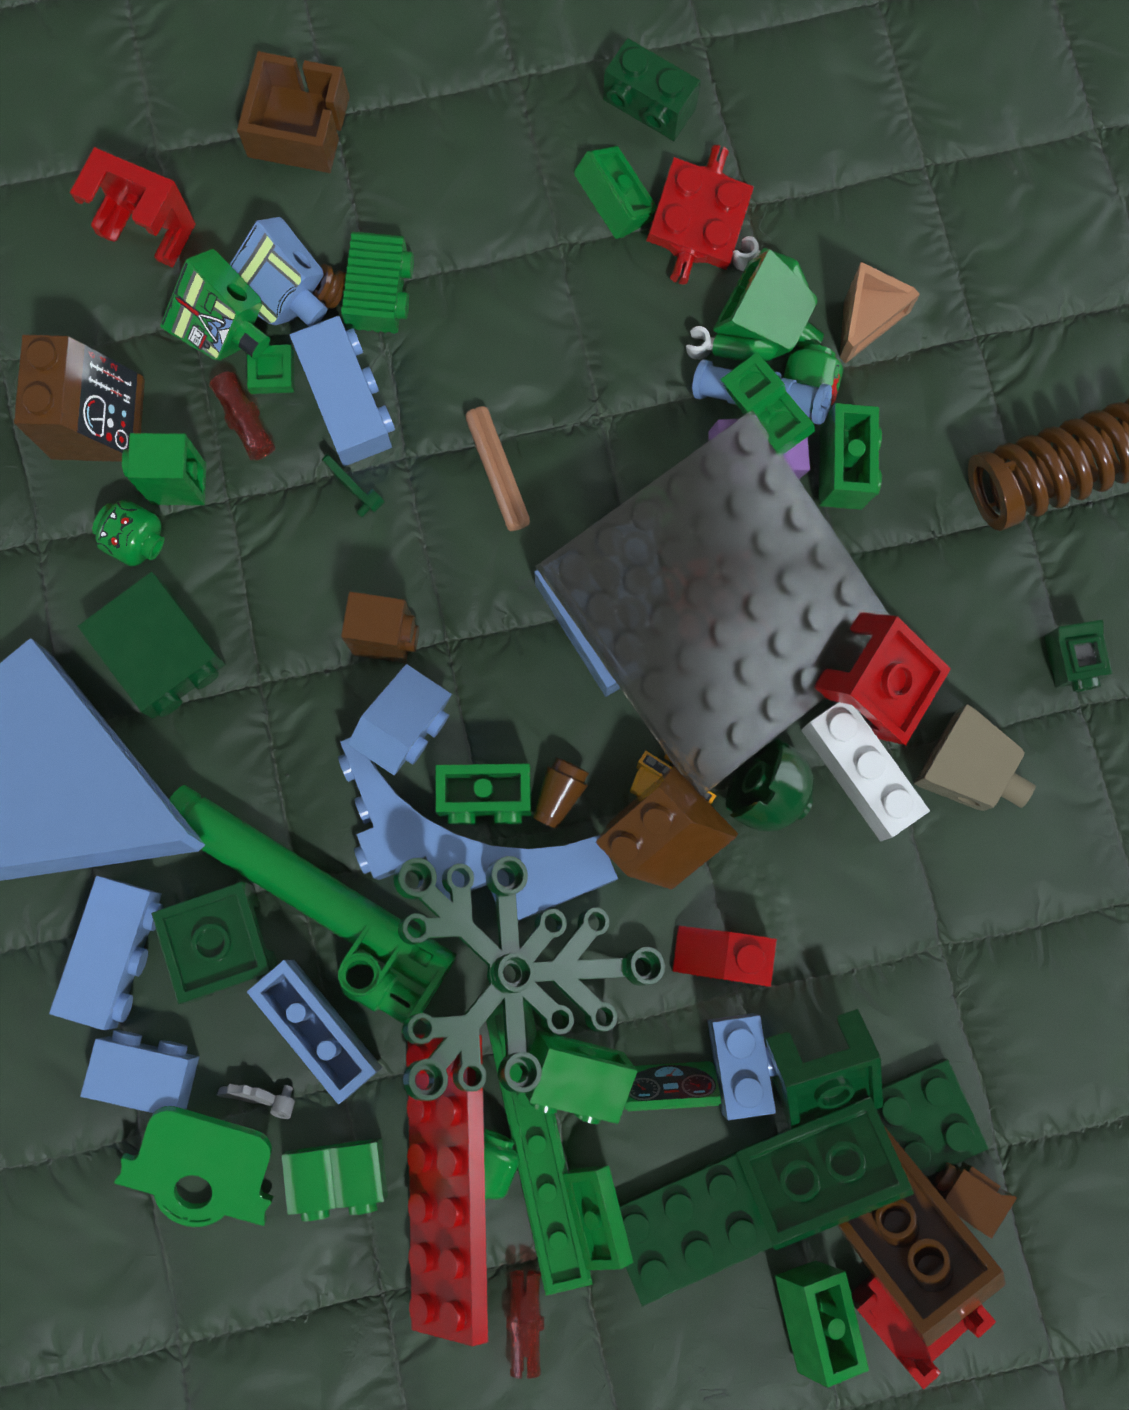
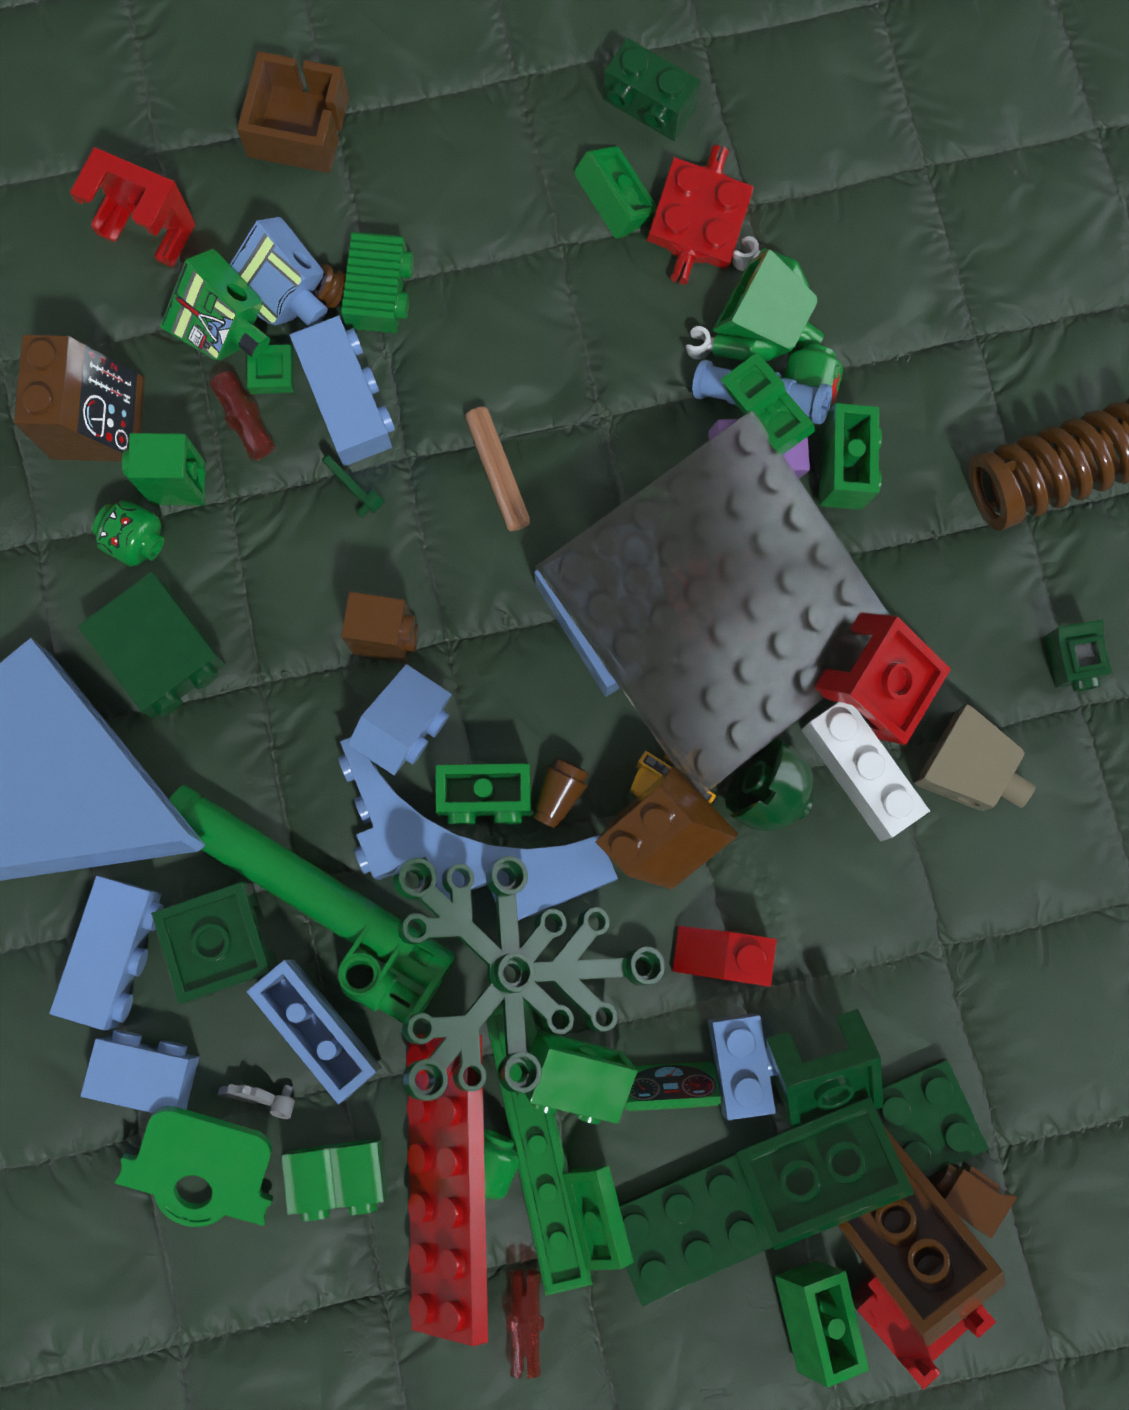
(872, 308): nougat slope -> none

